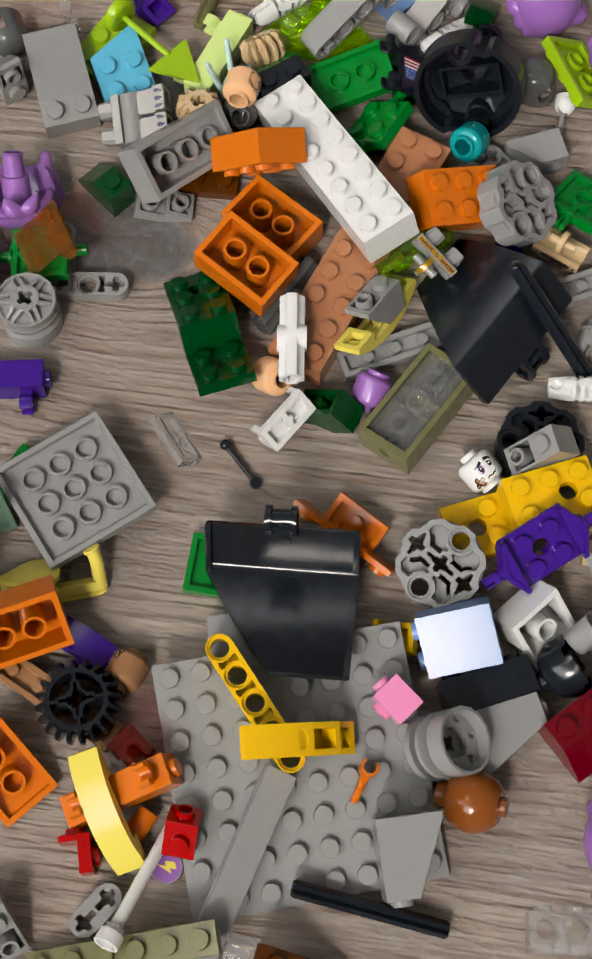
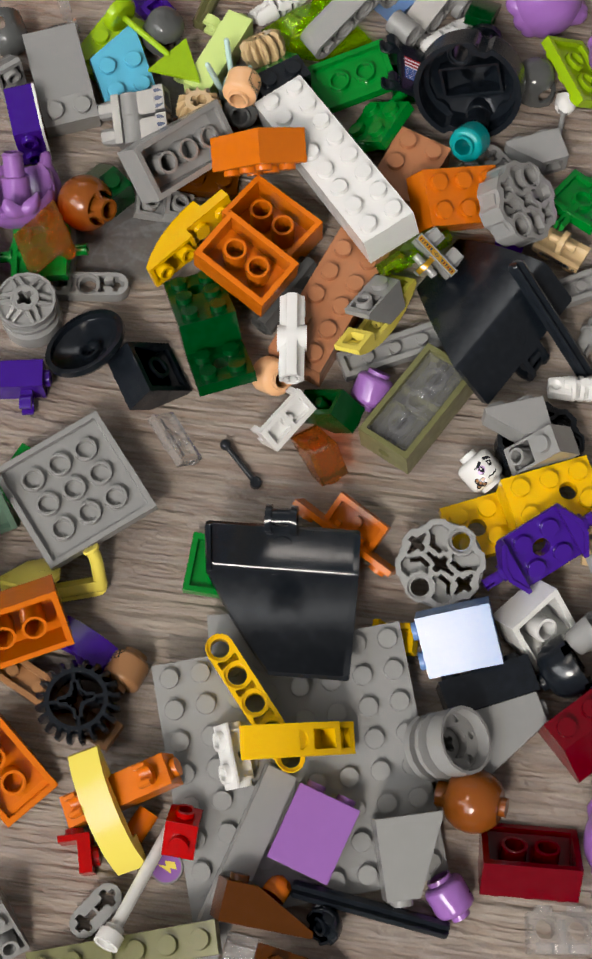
(27, 122): none -> dark purple piece
(84, 204): none -> dark orange brick
(85, 343): none -> black dish
(129, 746): clear red hinge -> none
(148, 375): none -> black slope
(165, 26): none -> dark grey helmet
(181, 237): none -> yellow slope
(232, 770): none -> white hinge
(248, 905): none -> reddish brown slope
(278, 888): none -> orange hinge
(314, 832): none -> medium lavender brick
(320, 455): none -> clear orange slope
(325, 924): none -> black plate
(363, 780): orange hand -> none
(395, 699): bright pink brick -> none
(449, 896): none -> medium lavender head
(517, 418): none -> light grey slope
(530, 863): none -> dark red slope

